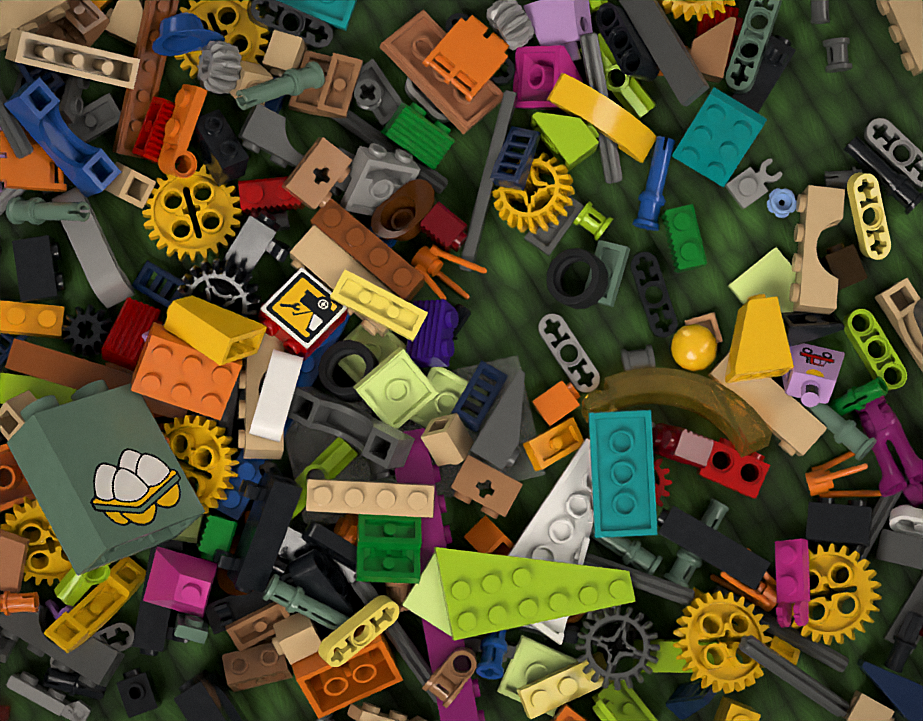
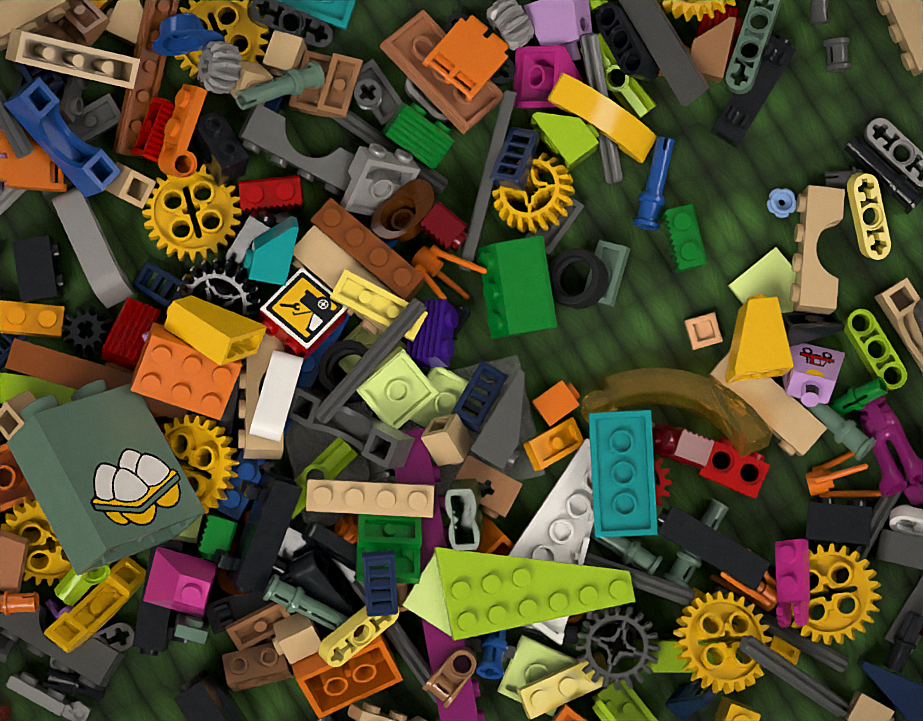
(37, 211): sand green pin -> none
(138, 692): black brick -> none
(272, 253): none -> teal slope
(301, 180): medium nougat brick -> none
(370, 360): none -> dark grey axle
(381, 601): none -> dark blue slope
(466, 519): none -> brick
(517, 287): none -> green slope
(549, 338): light grey beam -> none
(593, 221): lime bush -> none
(638, 358): dark grey bush -> none
(667, 314): black beam -> none
(694, 347): yellow hair -> none
(719, 137): teal plate -> none
(750, 185): light grey plate -> none
(844, 264): dark brown brick -> none

